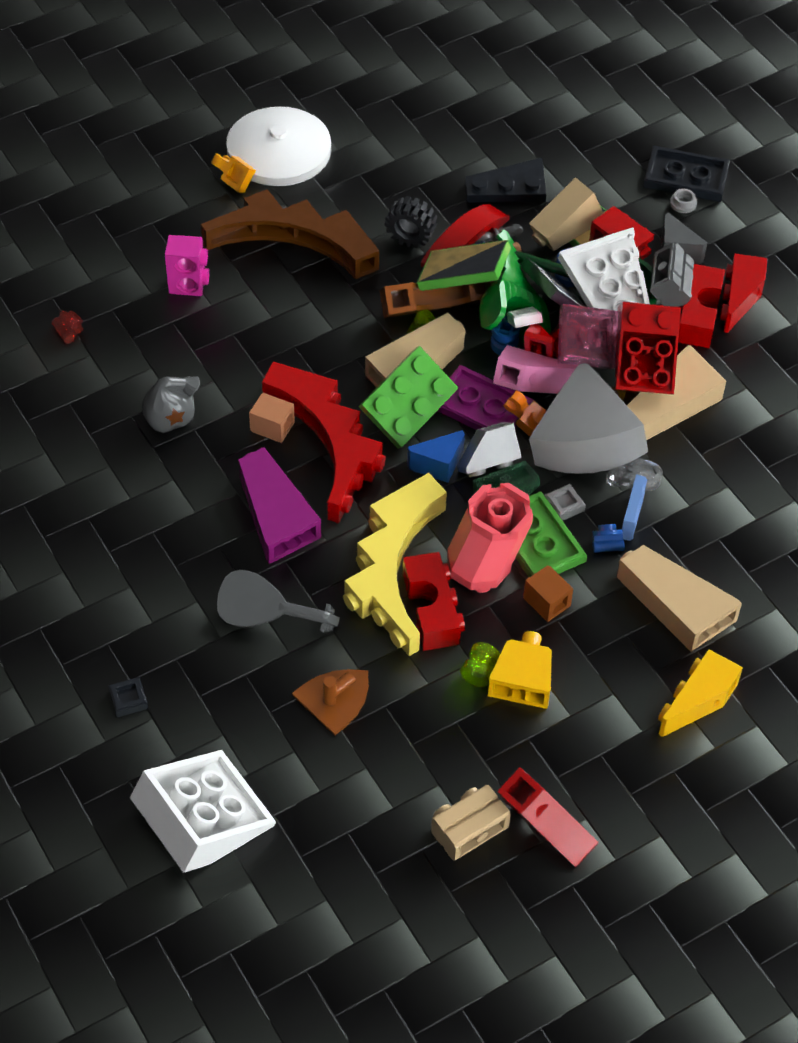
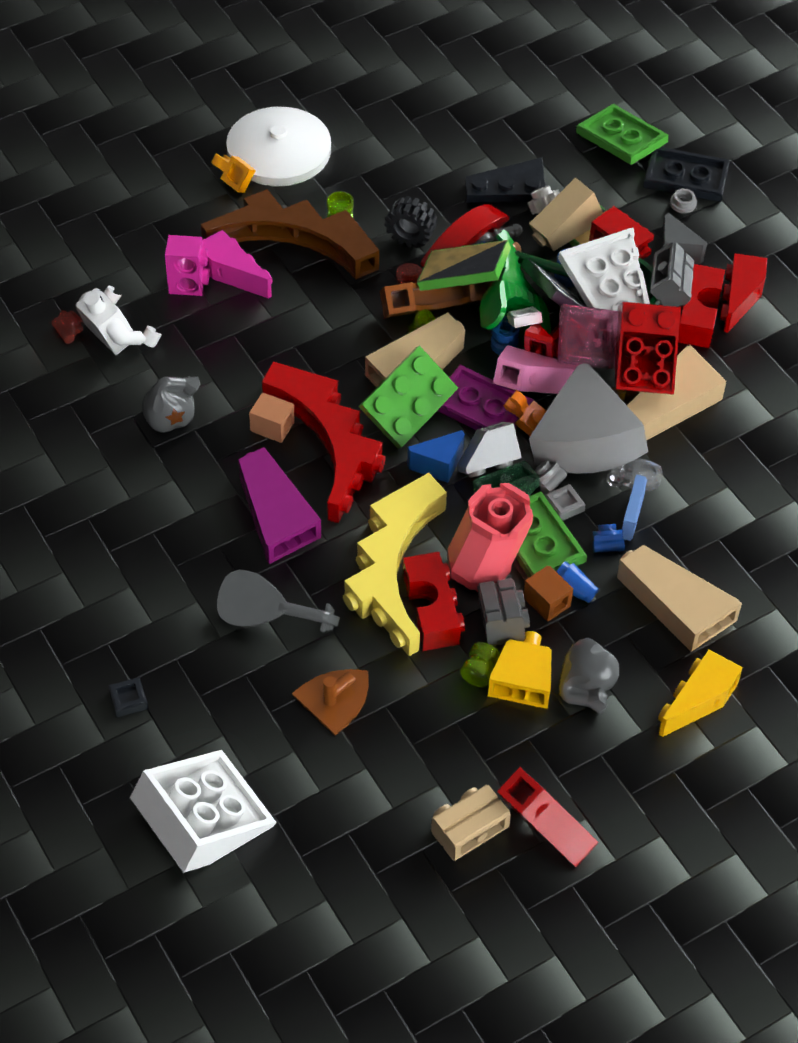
(109, 323): none -> white torso
(234, 266): none -> dark pink slope
(339, 202): none -> clear neon green wheel
(408, 273): none -> clear red plate
(502, 611): none -> dark grey brick
(541, 199): none -> white gear
(550, 476): none -> light grey plate
(583, 586): none -> blue cone
(587, 674): none -> dark grey piece
(622, 134): none -> bright green tile

